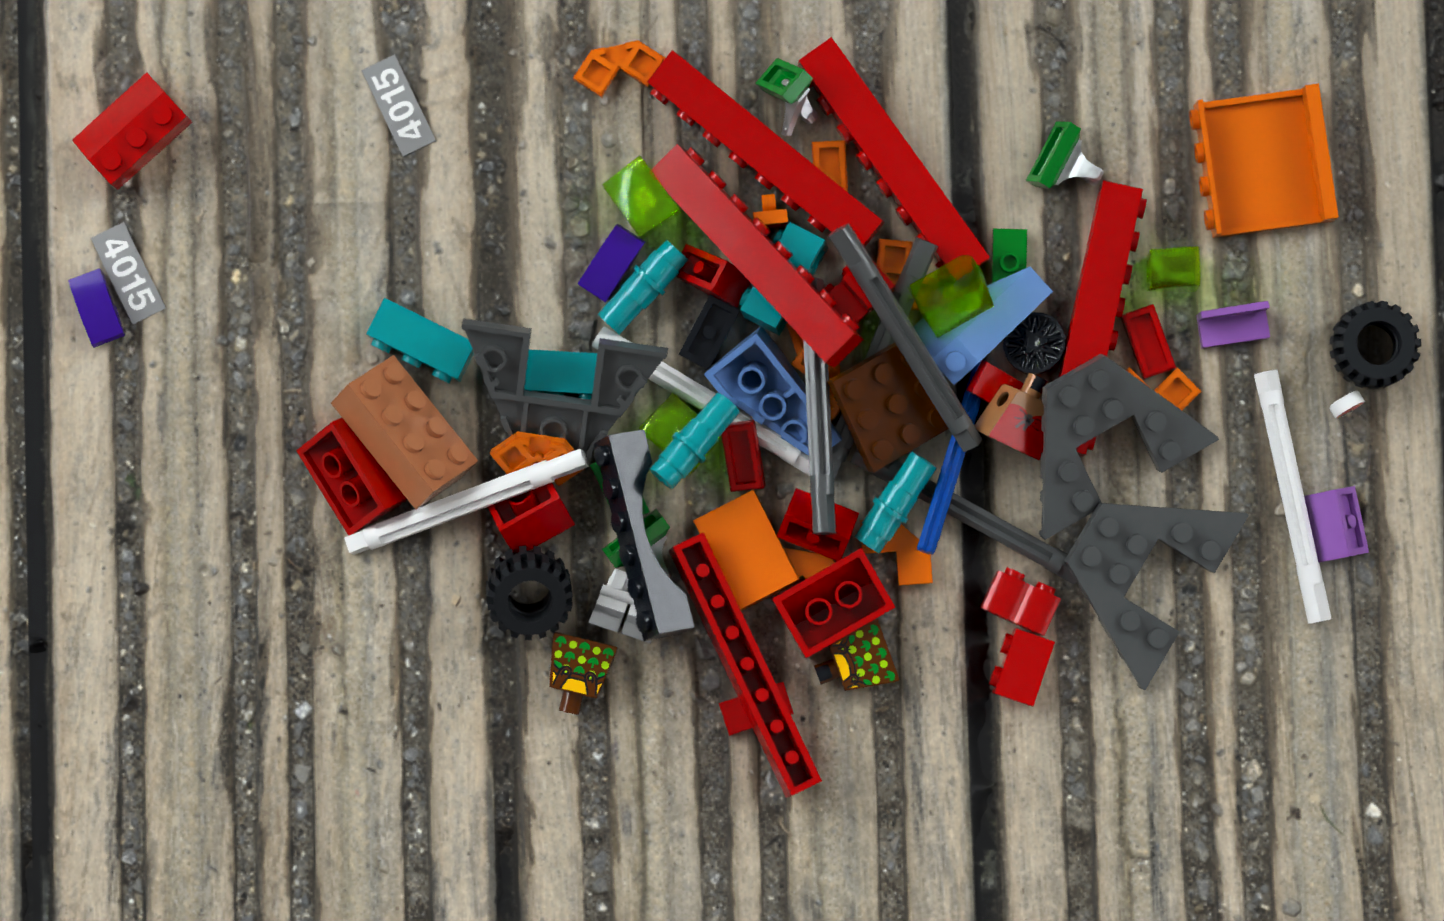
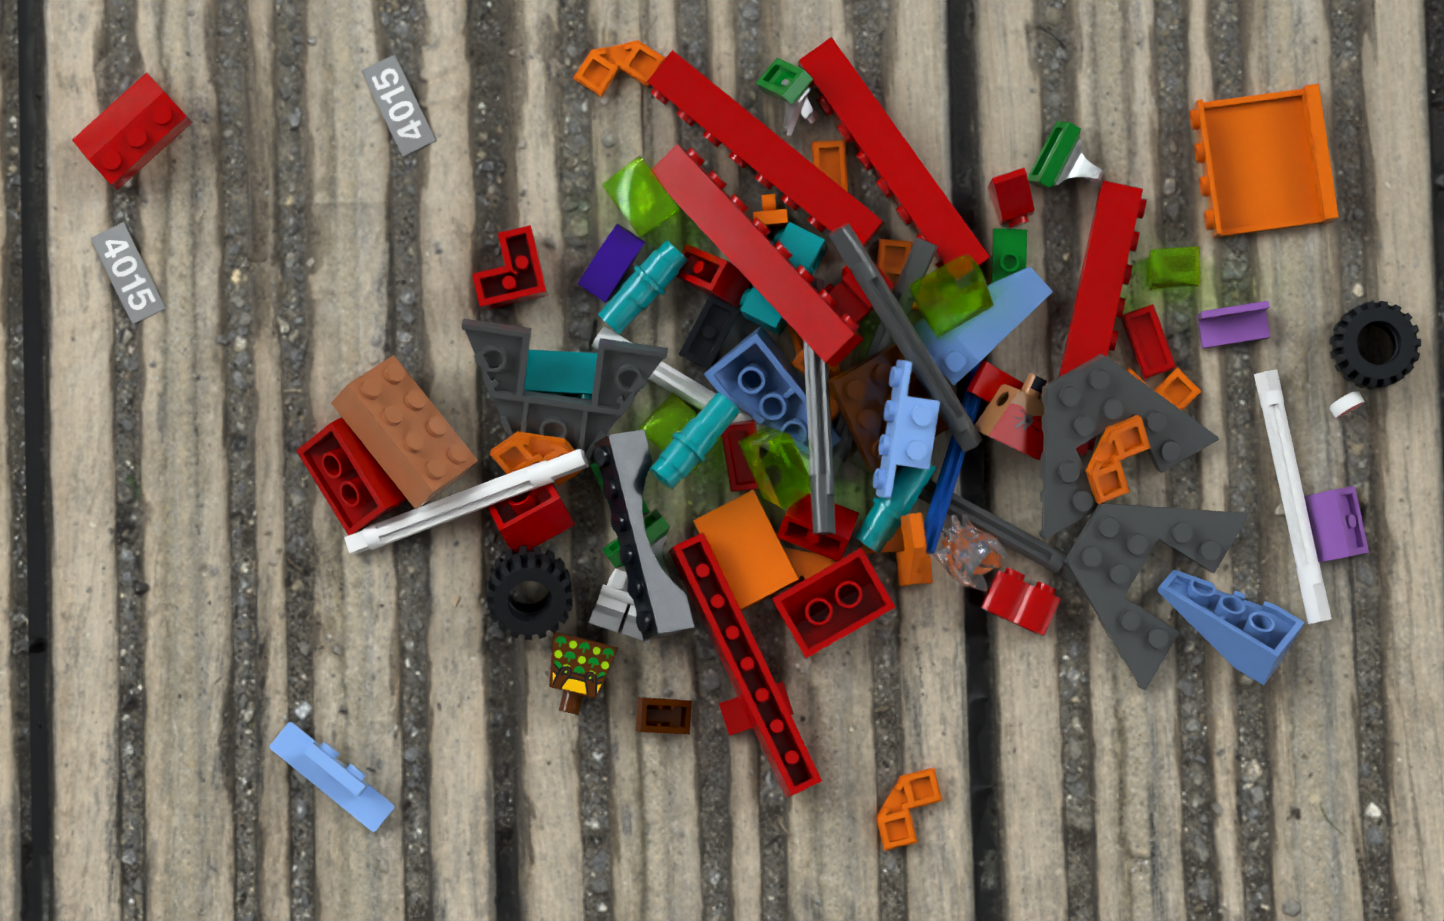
(96, 308): dark purple slope -> none
(330, 775): none -> light blue bracket
(420, 341): teal brick -> none
(519, 278): none -> red brick
(663, 715): none -> reddish brown slope
(795, 478): none -> clear neon green piece
(859, 659): torso -> none
(894, 816): none -> orange tile
(908, 430): none -> light blue bracket
(915, 548): none -> orange tile
(969, 553): none -> clear hair
(1012, 198): none -> red slope
(1022, 666): red brick -> none
(1035, 344): black wheel -> none
(1105, 467): none -> orange tile
(1243, 632): none -> medium blue wedge

